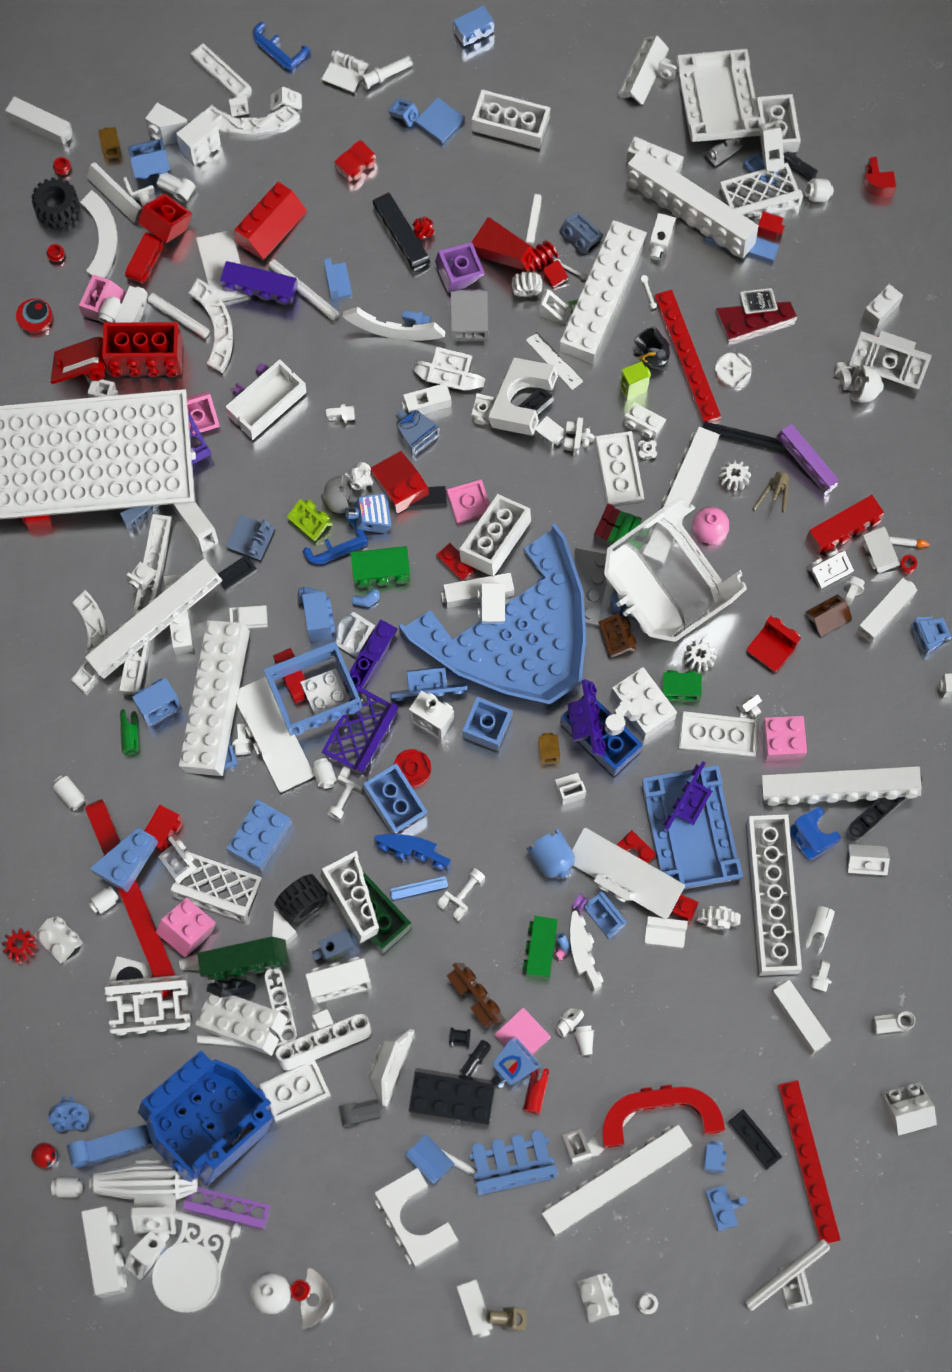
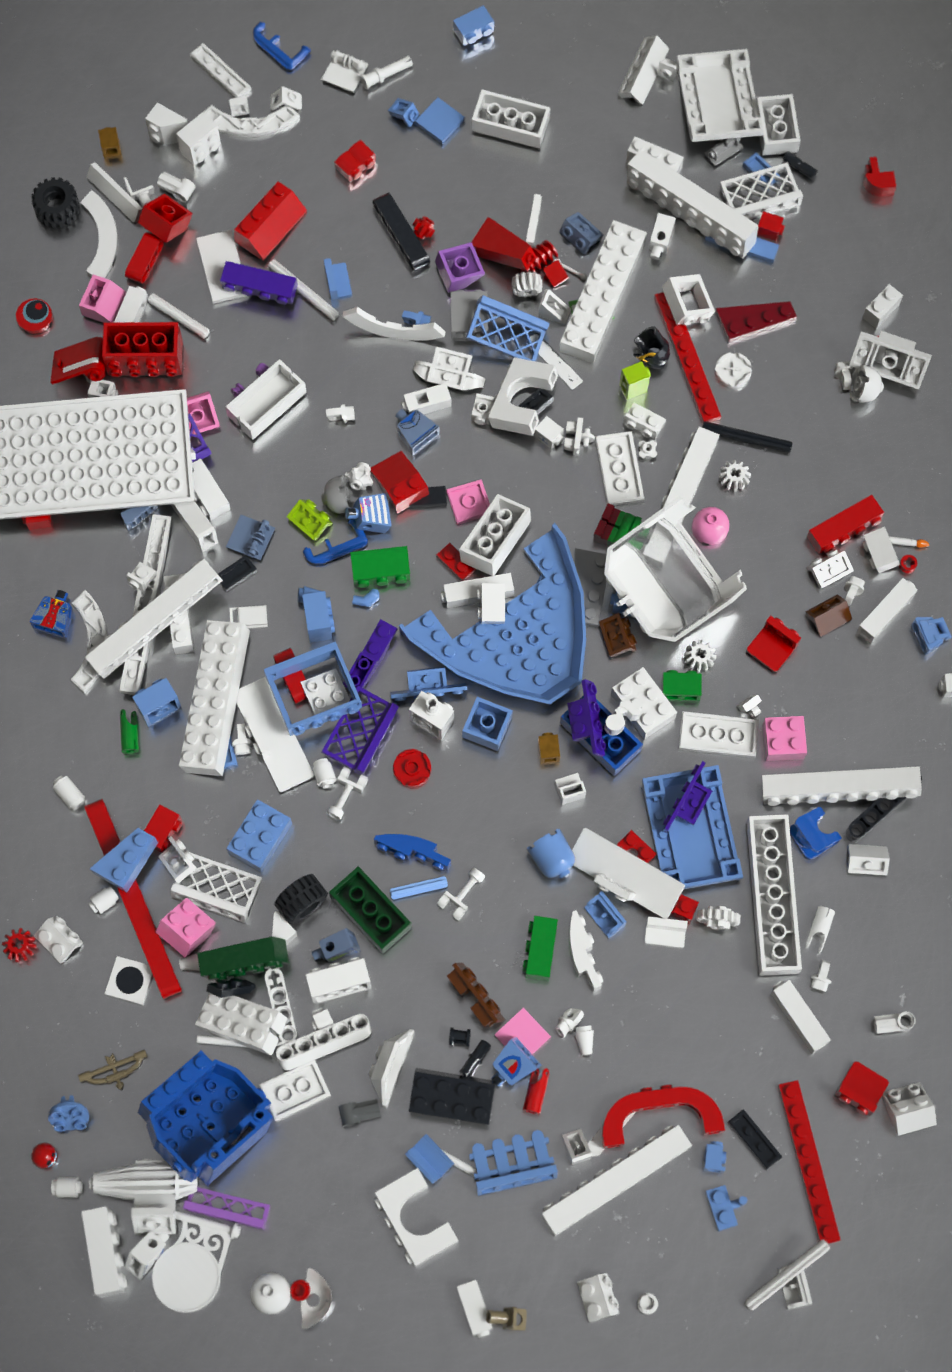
(39, 121): white brick -> none
(53, 615): none -> torso
(55, 253): red plate -> none
(61, 166): red plate -> none
(108, 1147): medium blue beam -> none
(110, 309): white brick -> none
(116, 1076): none -> dark tan piece
(148, 158): medium blue brick -> none
(148, 988): white fence -> none
(208, 492): none -> white brick
(221, 324): white tile -> none
(351, 895): white wedge -> none
(354, 633): white slope -> none
(394, 799): medium blue brick -> none
(508, 314): none -> medium blue fence
(563, 947): medium blue arm -> none
(580, 902): medium lavender bush -> none
(644, 279): white hinge -> none
(672, 290): none -> white window
(758, 300): sticker -> none
(772, 146): white brick -> none
(779, 483): dark tan plant -> none
(807, 458): medium lavender fence -> none
(819, 190): white head -> none
(862, 1088): none -> red bracket

